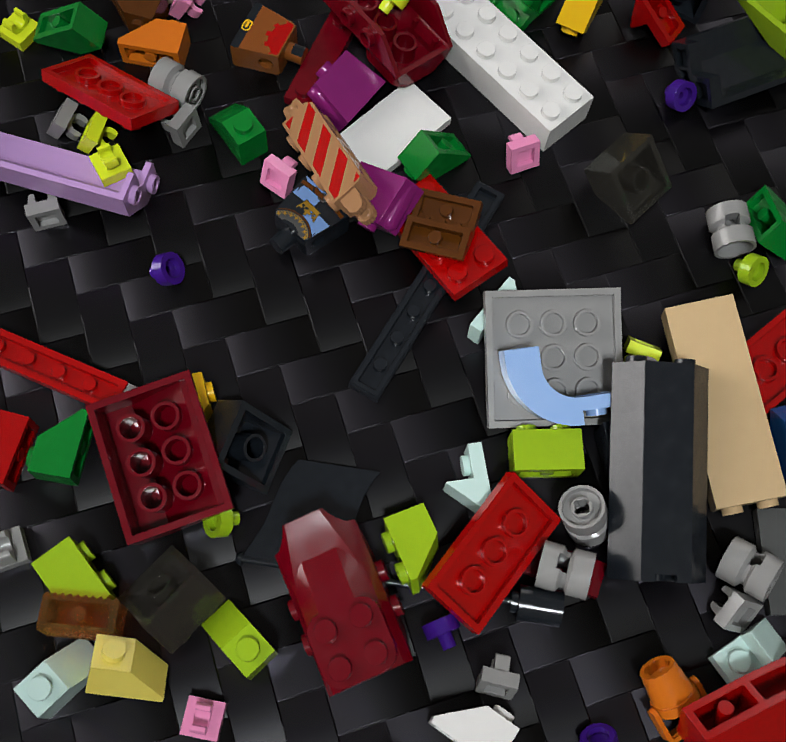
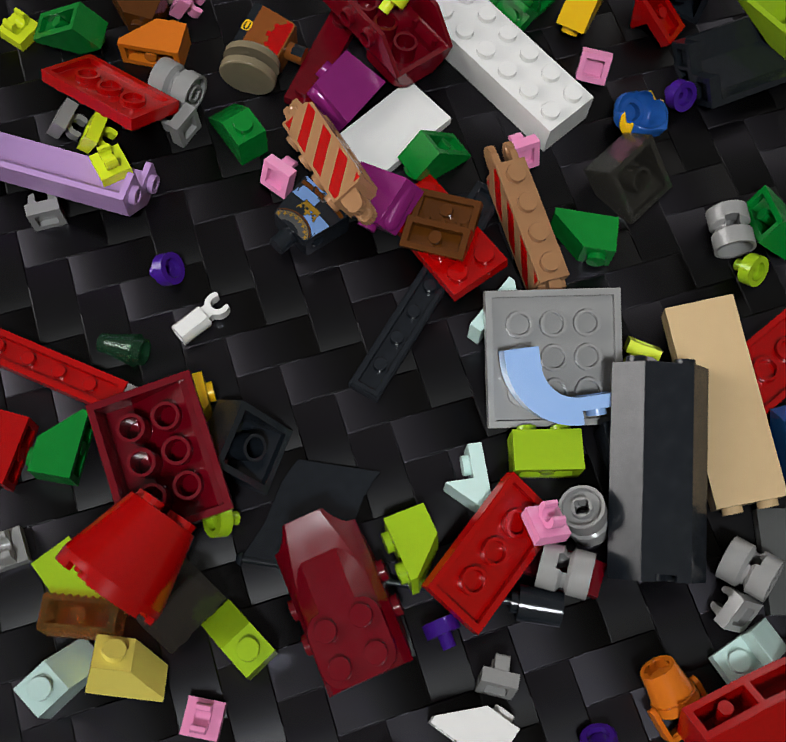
(127, 348): none -> clear green cone
(131, 554): none -> red cone
(200, 319): none -> white bar
(249, 67): none -> dark tan head
(524, 220): none -> medium nougat hinge
(546, 523): none -> bright pink tile
(586, 235): none -> green slope
(593, 66): none -> bright pink tile
(640, 113): none -> blue hair

